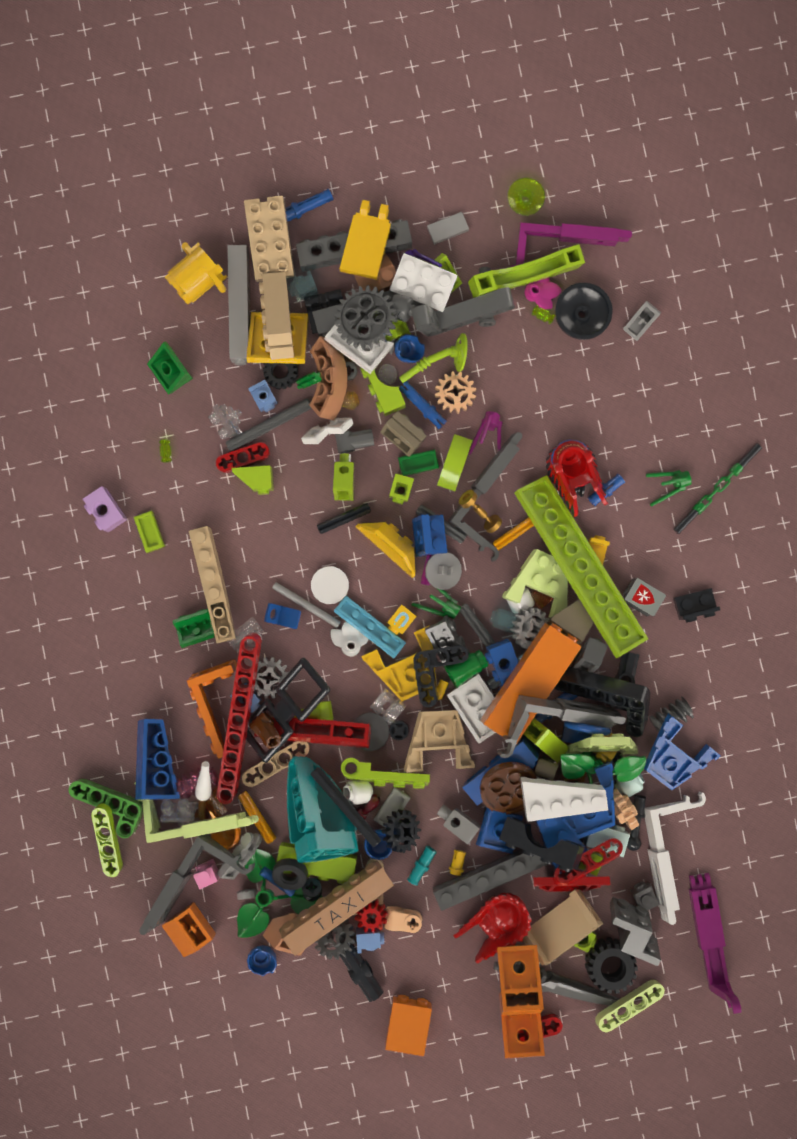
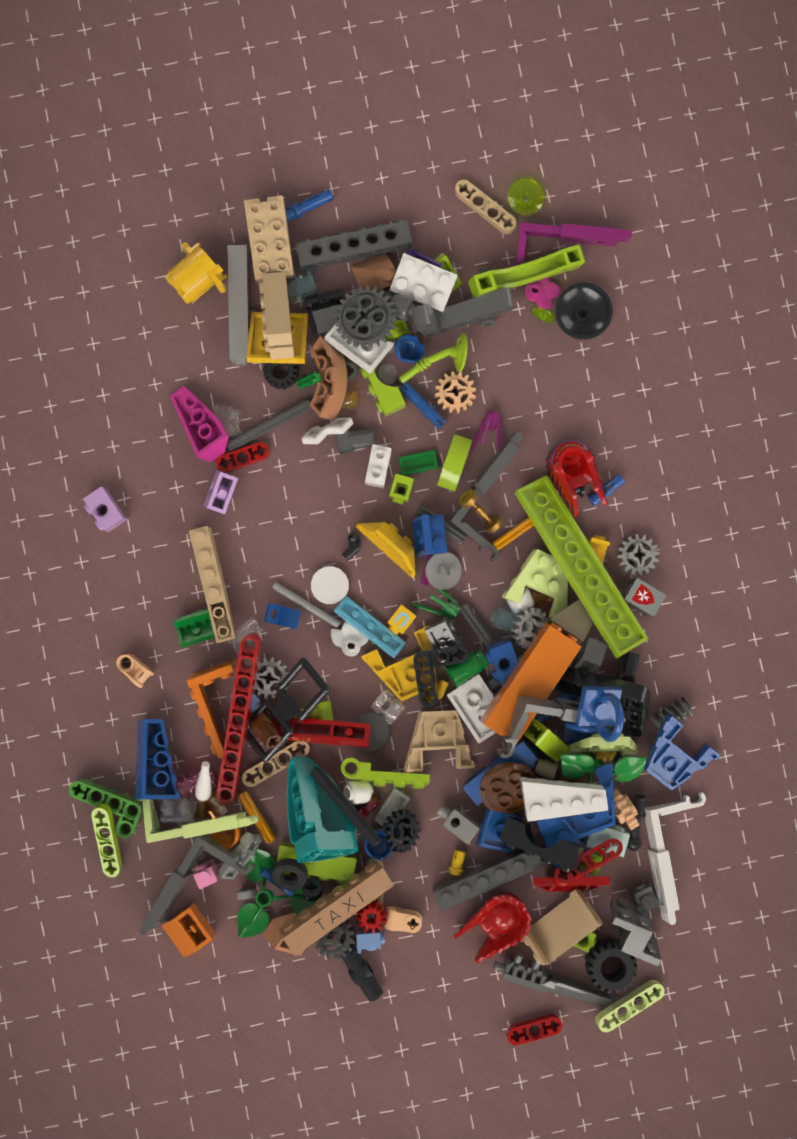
(135, 670): none -> light nougat piece
(149, 531): lime tile -> none
(165, 450): clear neon green piece -> none
(168, 369): green slope -> none
(201, 425): none -> dark pink wedge
(220, 492): none -> lavender brick
(257, 478): lime slope -> none
(262, 960): blue hair -> none
(263, 404): medium blue brick -> none
(343, 518): black axle -> none
(344, 478): lime torso -> none
(354, 546): none -> black arm
(366, 242): yellow tile -> none
(378, 466): none -> white brick
(400, 732): black wheel -> none
(403, 433): dark tan brick -> none
(408, 1025): orange brick -> none
(421, 865): teal pin -> none
(447, 228): light grey tile -> none
(487, 204): none -> tan beam
(521, 1001): orange bracket -> none
(601, 708): none -> blue tile
(630, 787): light aqua head -> none
(638, 562): none -> light grey gear
(642, 320): light grey slope -> none
(679, 480): green plant -> none
(696, 604): black bracket -> none
(699, 507): piece -> none
(711, 939): magenta hinge -> none

